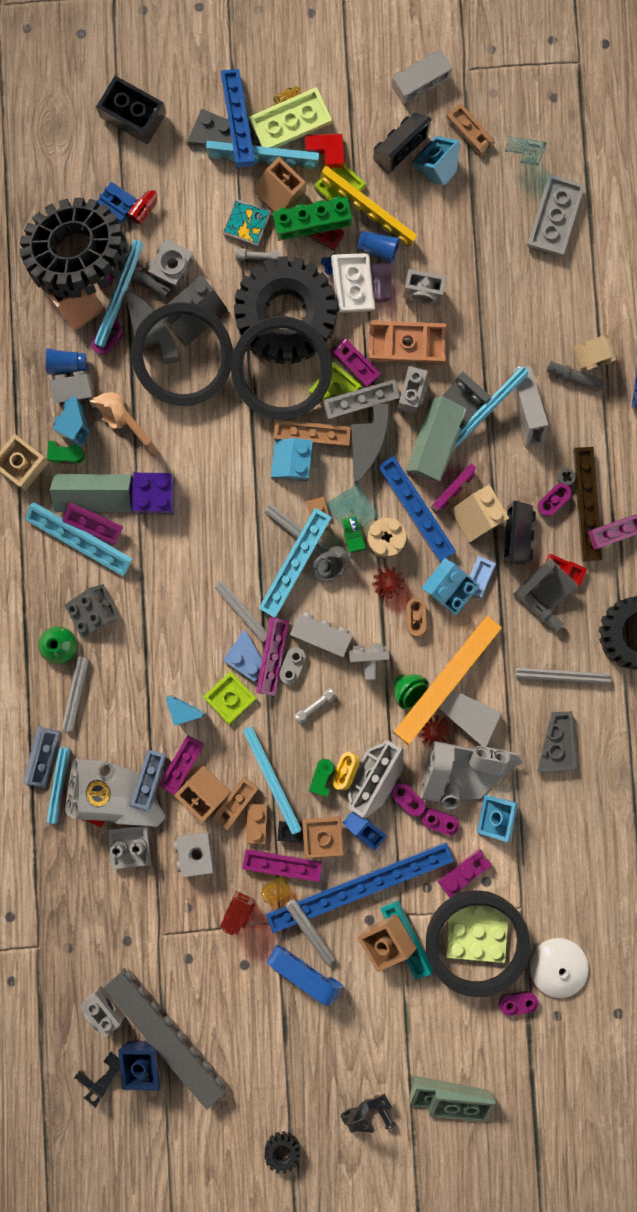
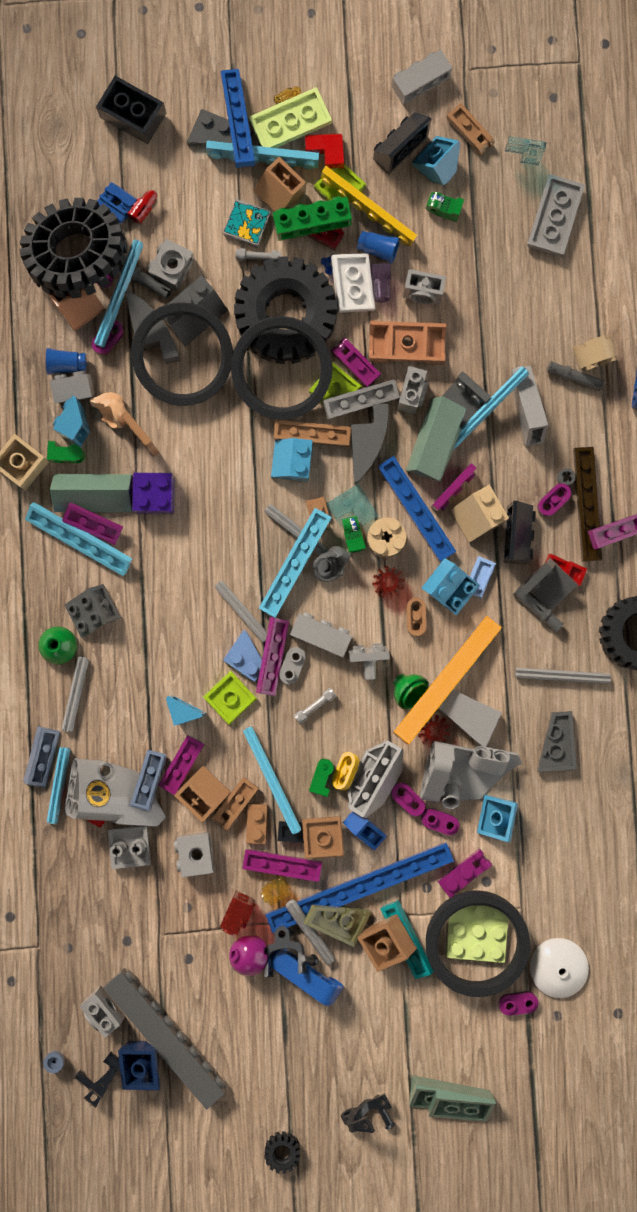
(53, 1062): none -> sand blue tile
(248, 955): none -> magenta cylinder
(286, 942): none -> black piece
(338, 922): none -> olive wing
(444, 206): none -> green leg

